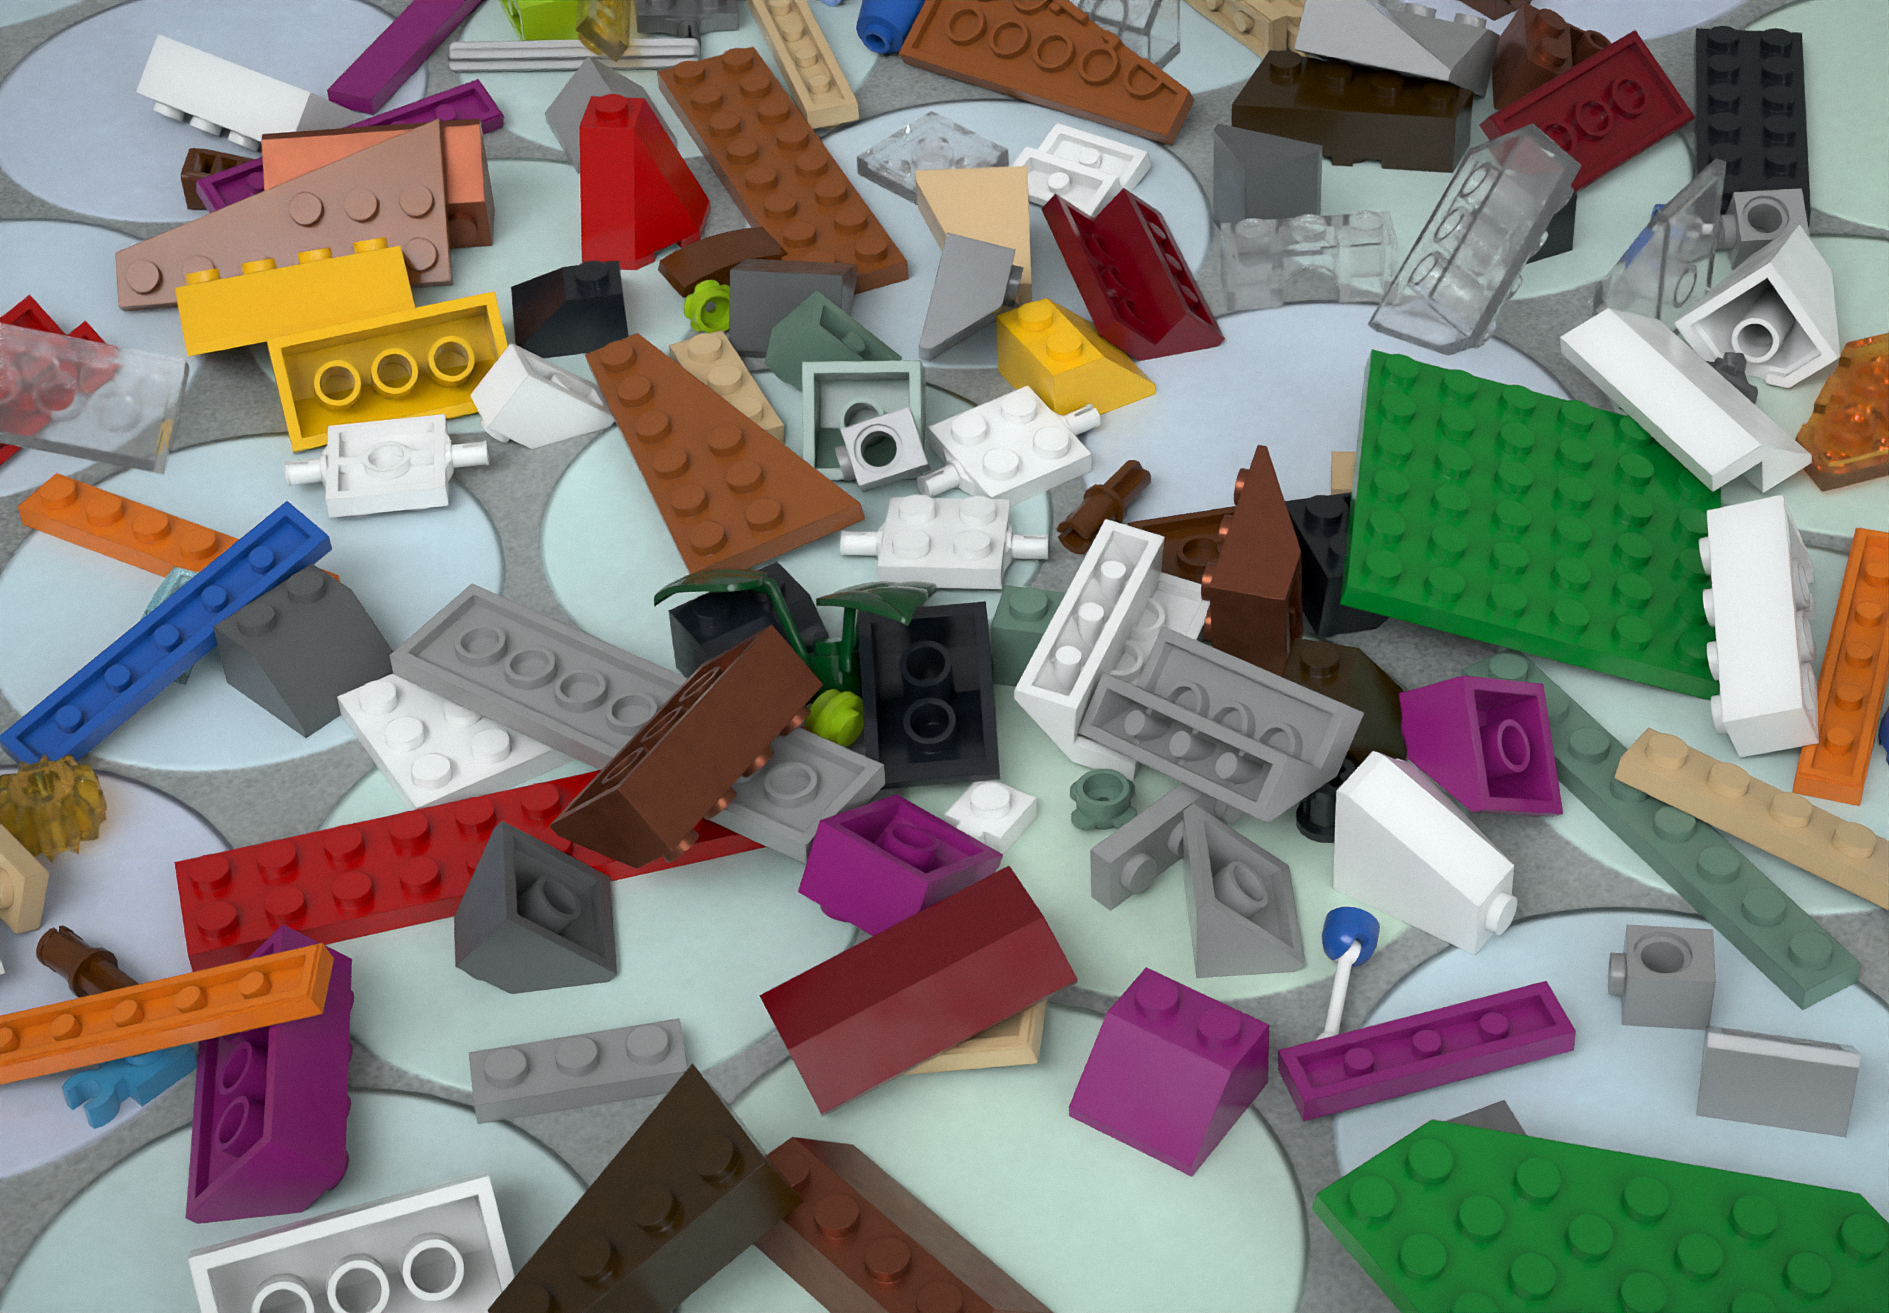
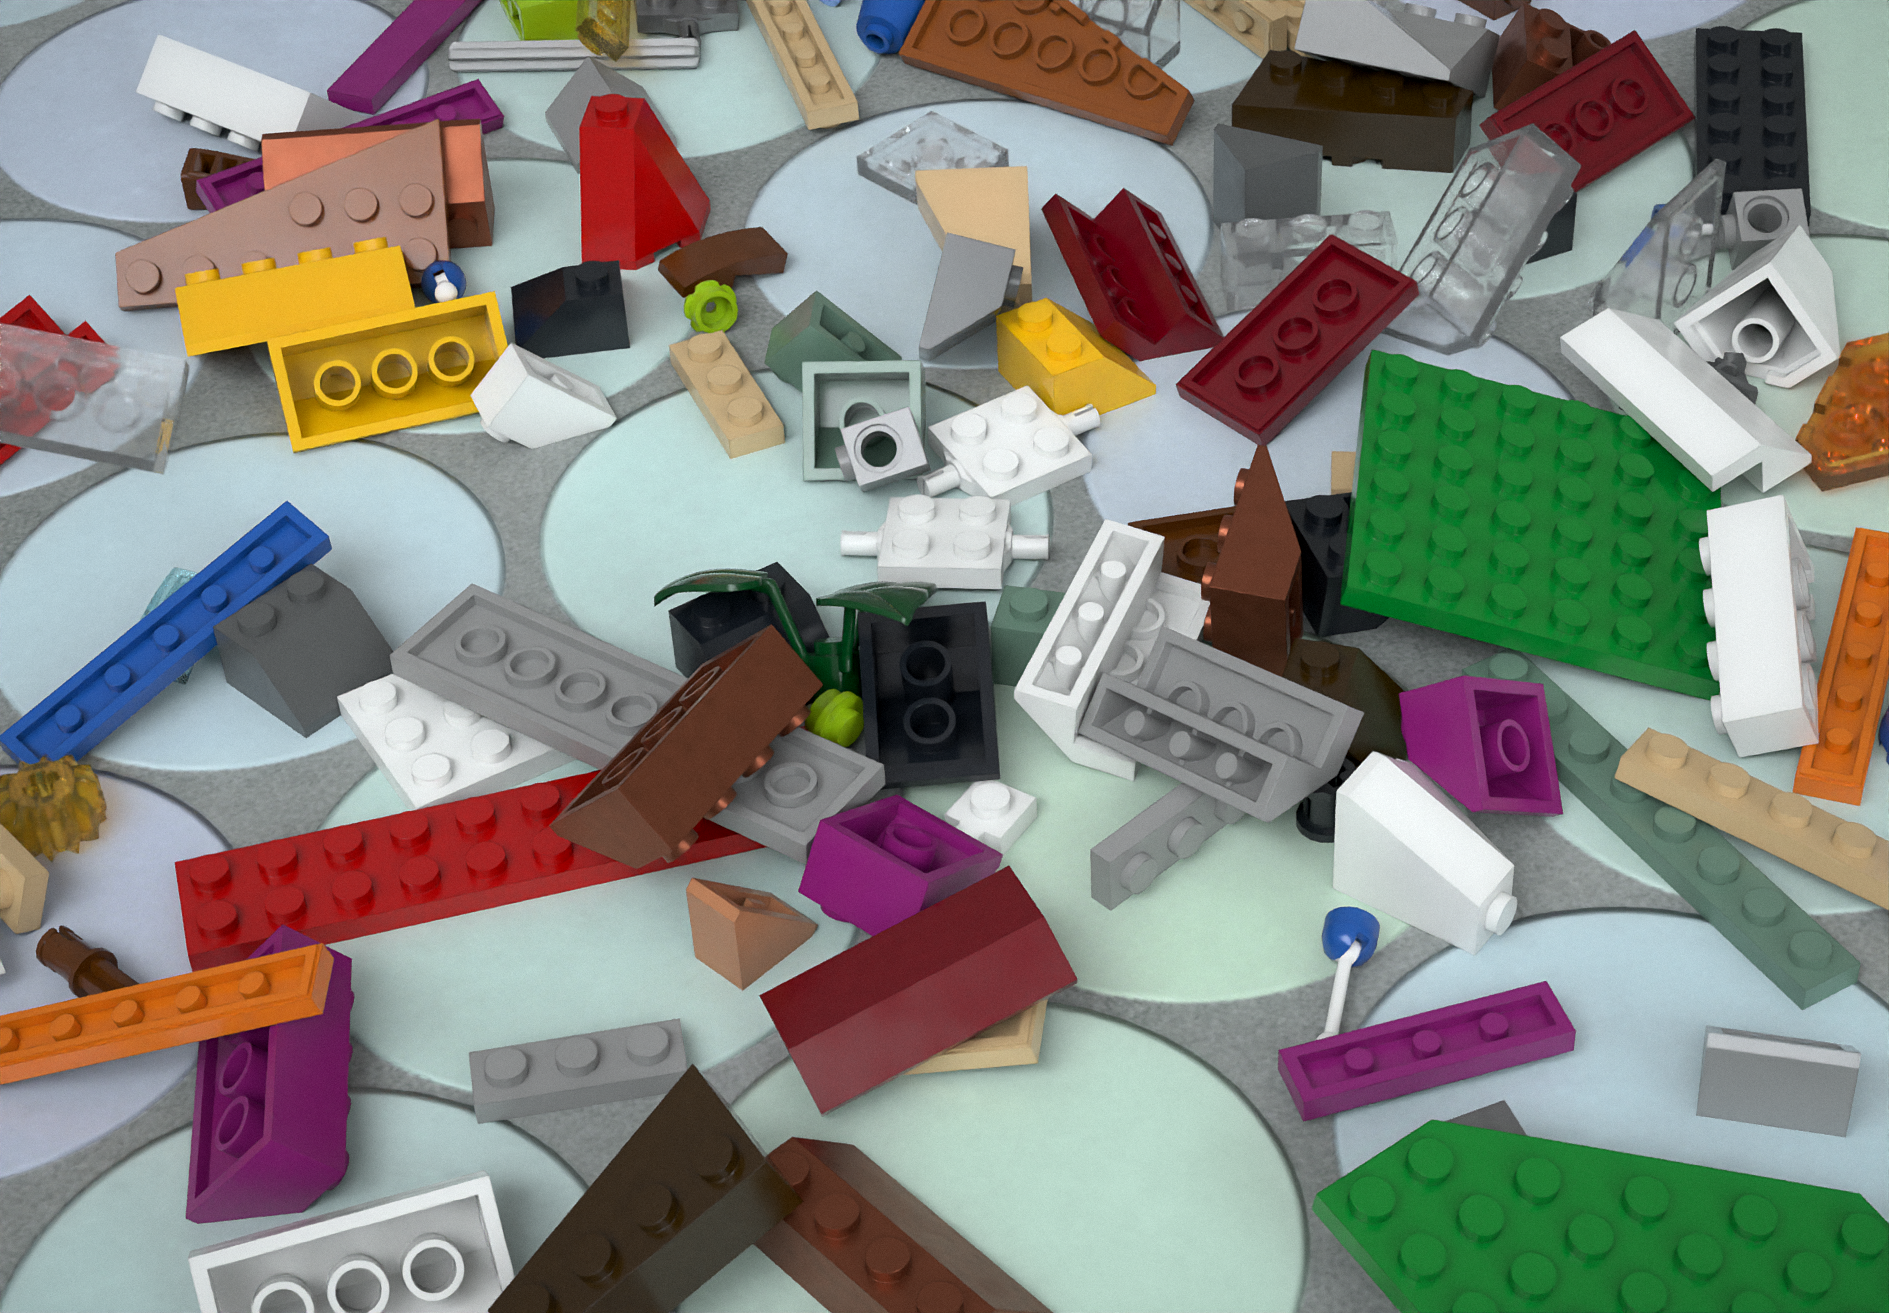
(122, 527): orange plate -> none
(134, 1076): dark azure plate -> none
(387, 465): white plate -> none
(444, 286): none -> blue hinge
(534, 918): dark grey slope -> none
(711, 470): dark orange wing -> none
(743, 929): none -> nougat slope
(771, 289): dark grey slope -> none
(778, 165): dark orange plate -> none
(1081, 168): white slope -> none
(1102, 503): reddish brown axle -> none
(1102, 800): sand green plate -> none
(1171, 1071): magenta slope -> none
(1237, 902): light grey slope -> none
(1297, 340): none -> dark red tile
(1664, 977): light grey brick -> none

